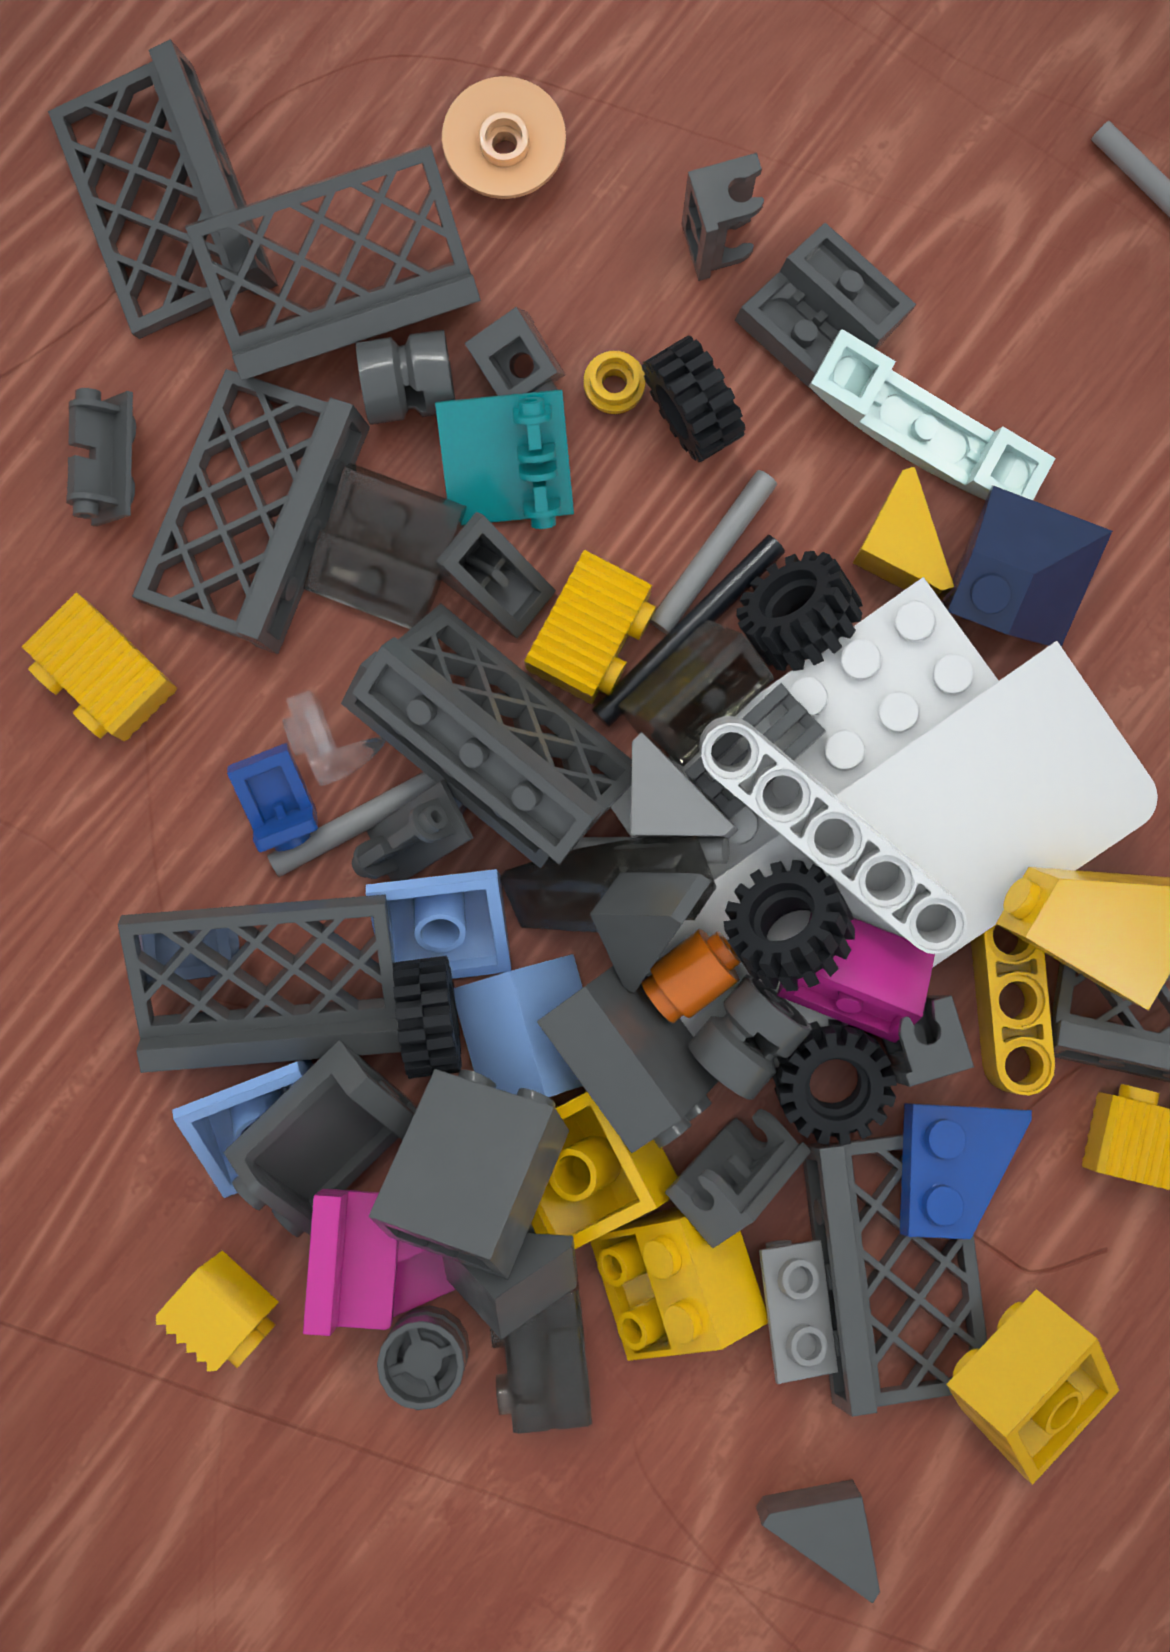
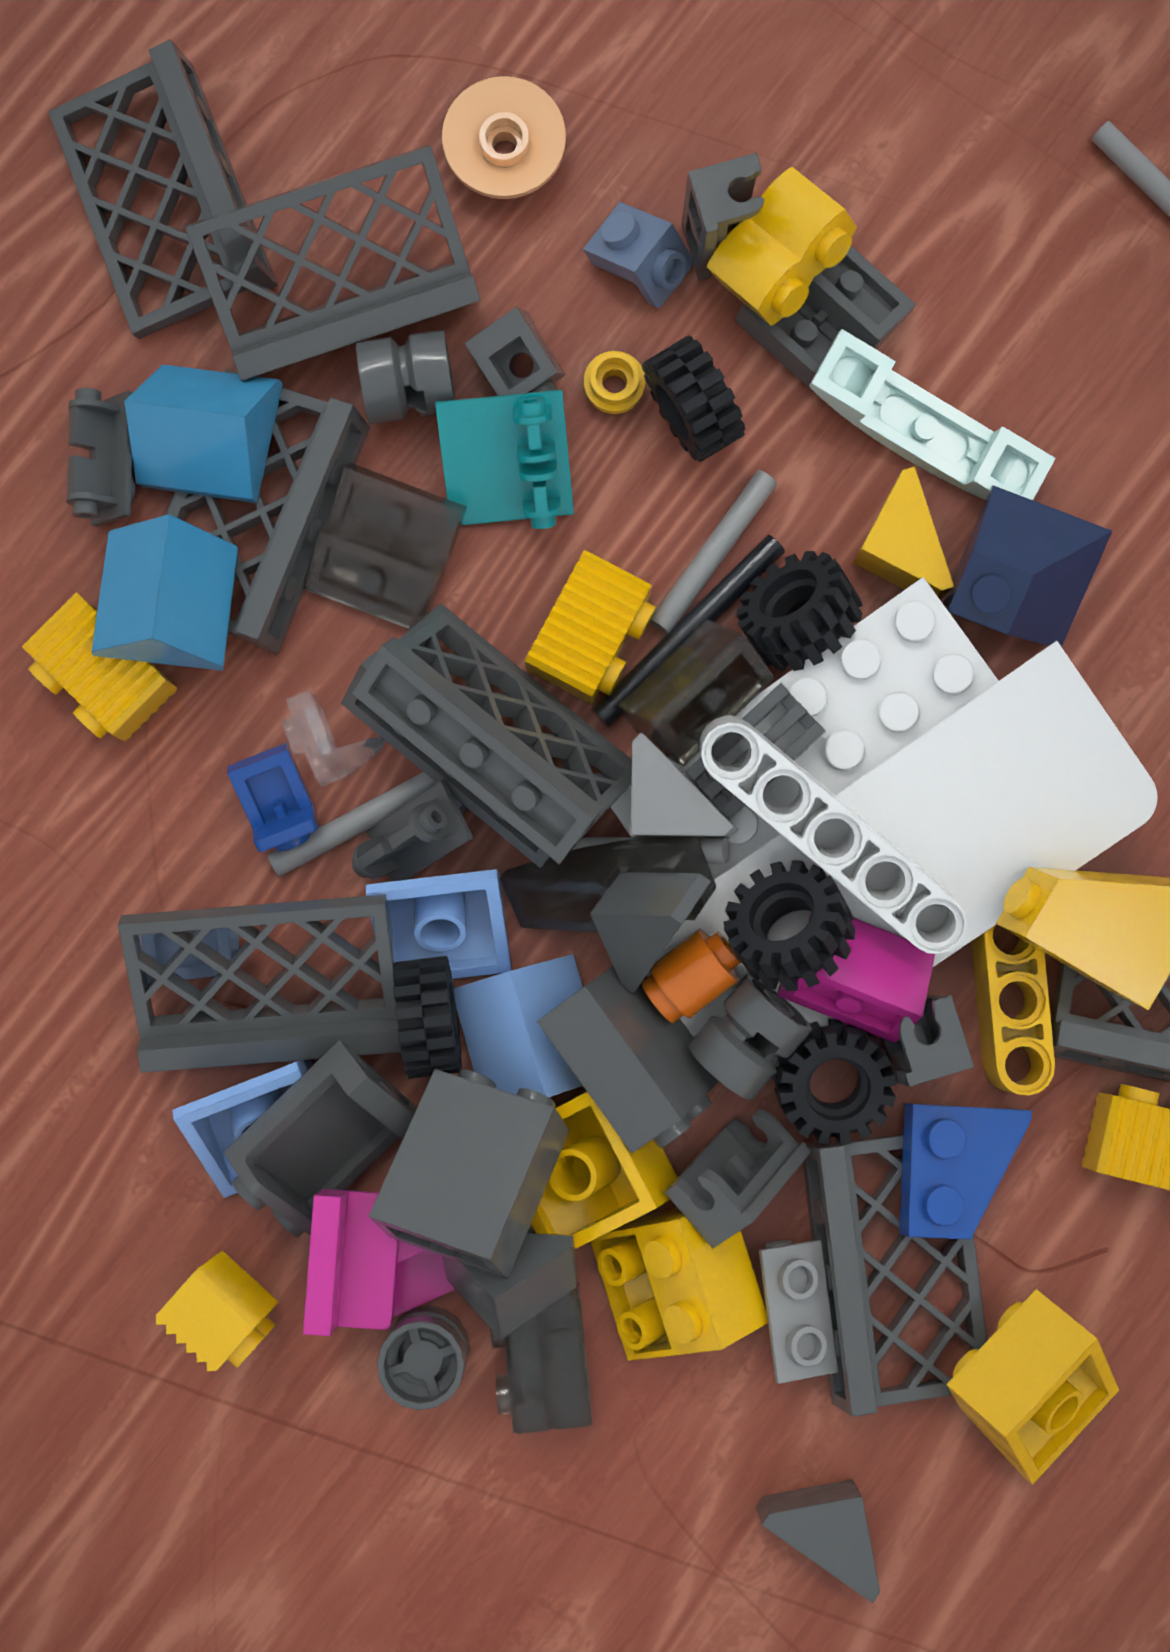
(165, 595): none -> dark azure slope
(202, 431): none -> dark azure slope
(494, 576): dark grey slope -> none
(641, 251): none -> sand blue bracket
(783, 247): none -> yellow brick

